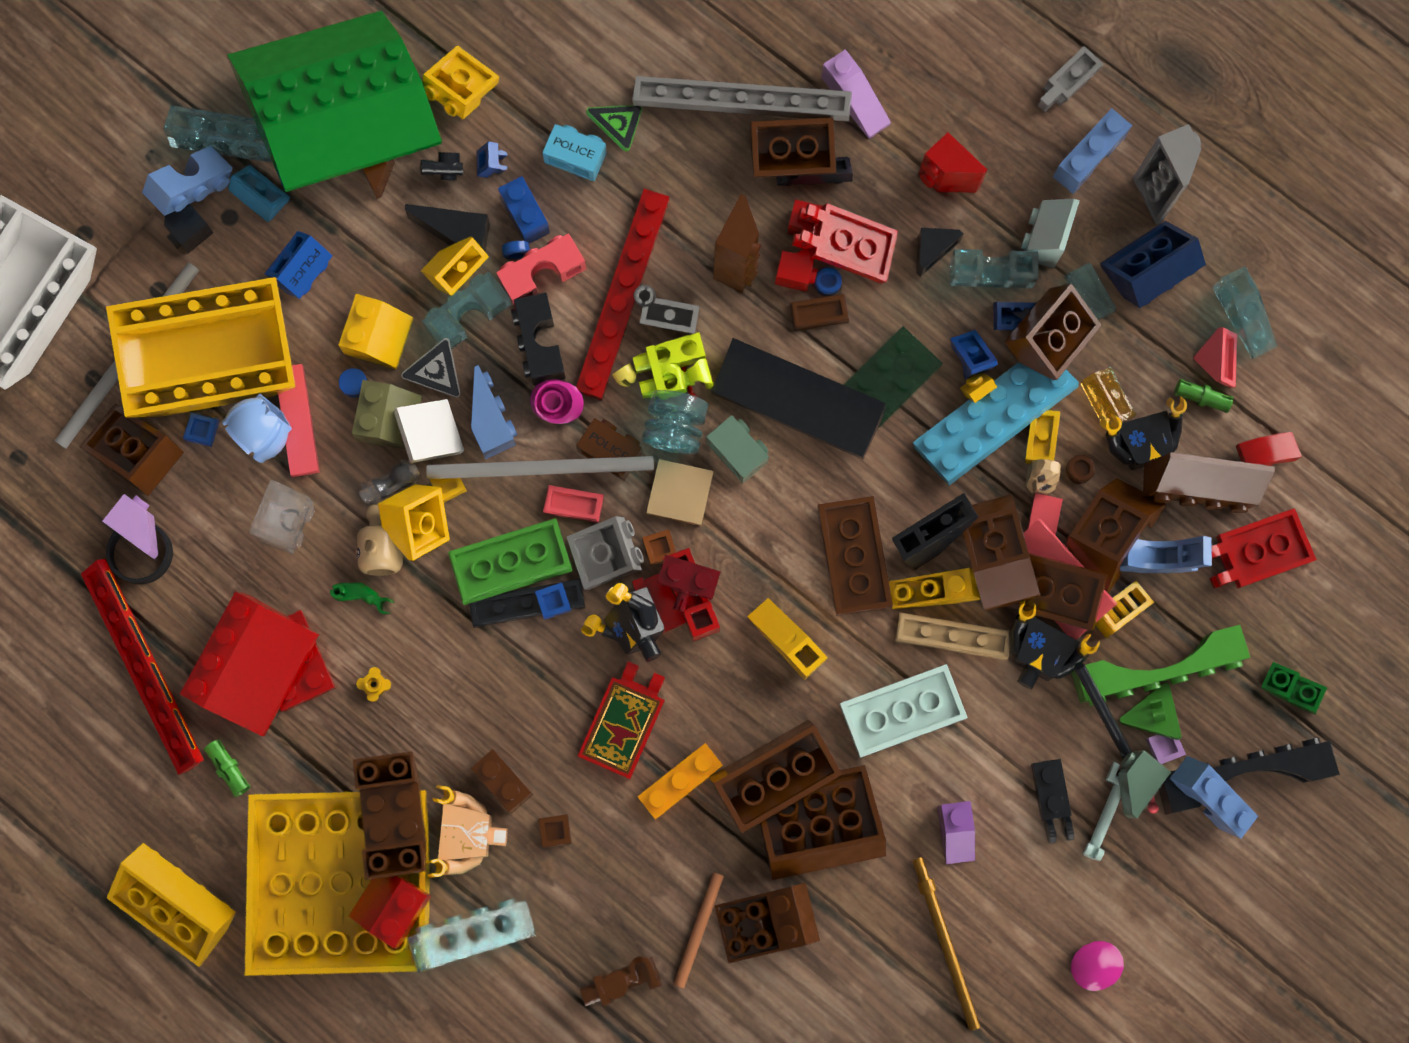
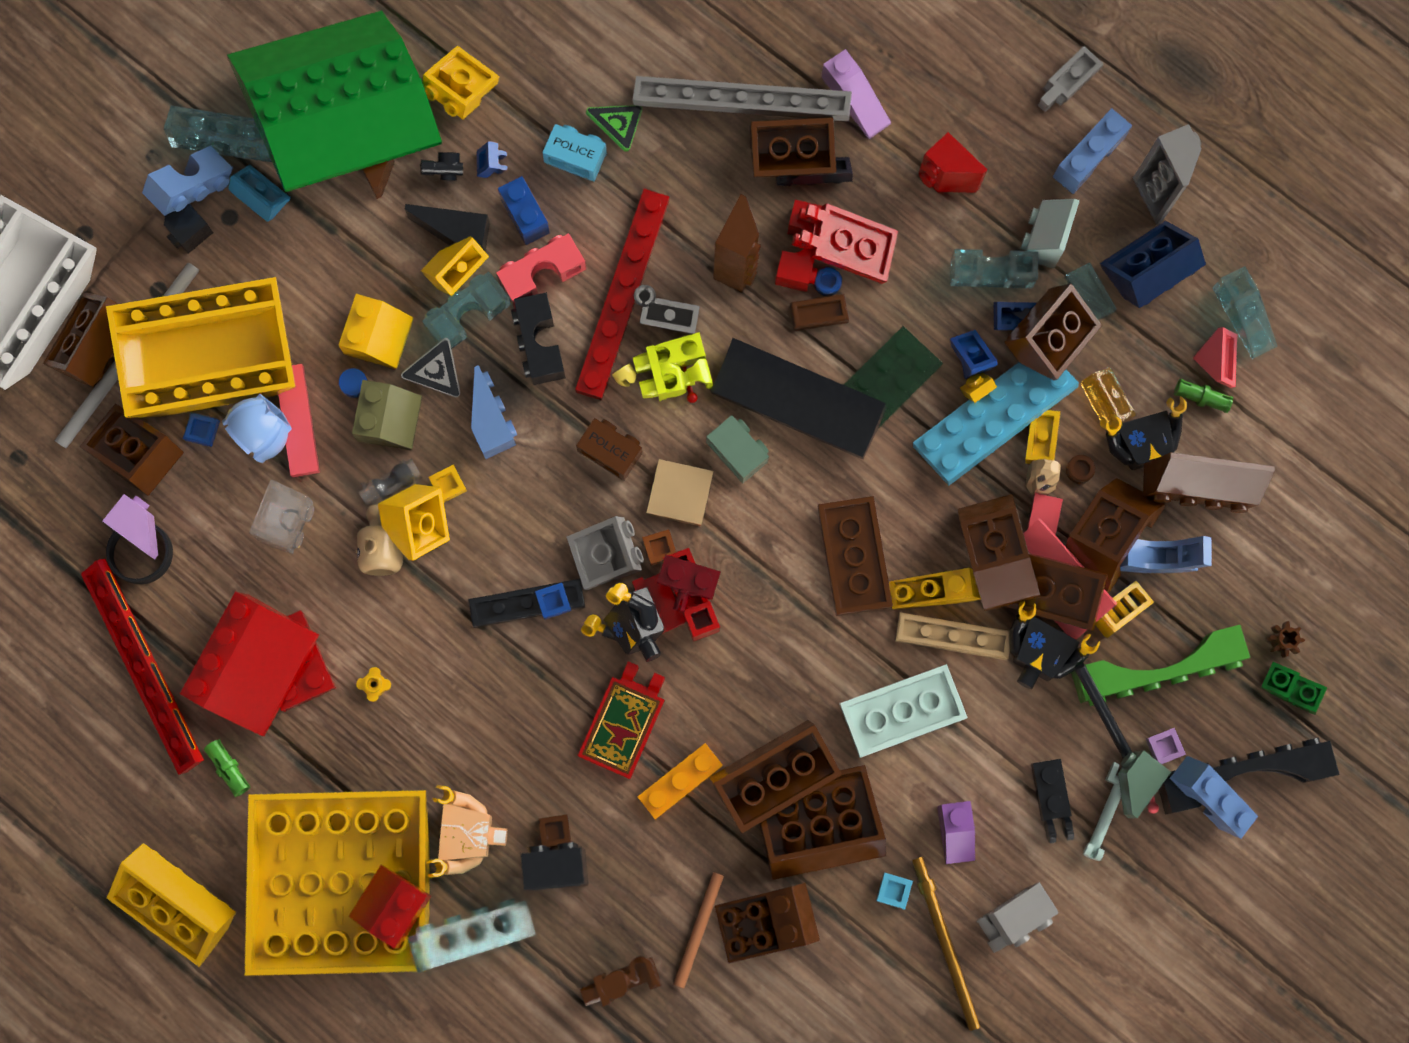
(84, 341): none -> reddish brown slope
(299, 264): blue brick -> none
(358, 591): green arm -> none
(391, 815): reddish brown slope -> none
(428, 431): white tile -> none
(502, 781): reddish brown brick -> none
(510, 561): bright green tile -> none
(515, 249): blue tile -> none
(540, 467): light grey piece -> none
(554, 868): none -> black brick
(556, 401): dark pink hat -> none
(573, 504): coral tile -> none
(675, 423): clear light blue wheel -> none
(787, 638): yellow slope -> none
(894, 890): none -> medium azure plate
(934, 245): black slope -> none
(935, 532): black slope -> none
(1018, 917): none -> light grey hinge
(1097, 965): dark pink hat -> none
(1155, 714): bright green piece -> none
(1262, 550): red tile -> none
(1269, 449): red slope -> none
(1292, 642): none -> reddish brown gear

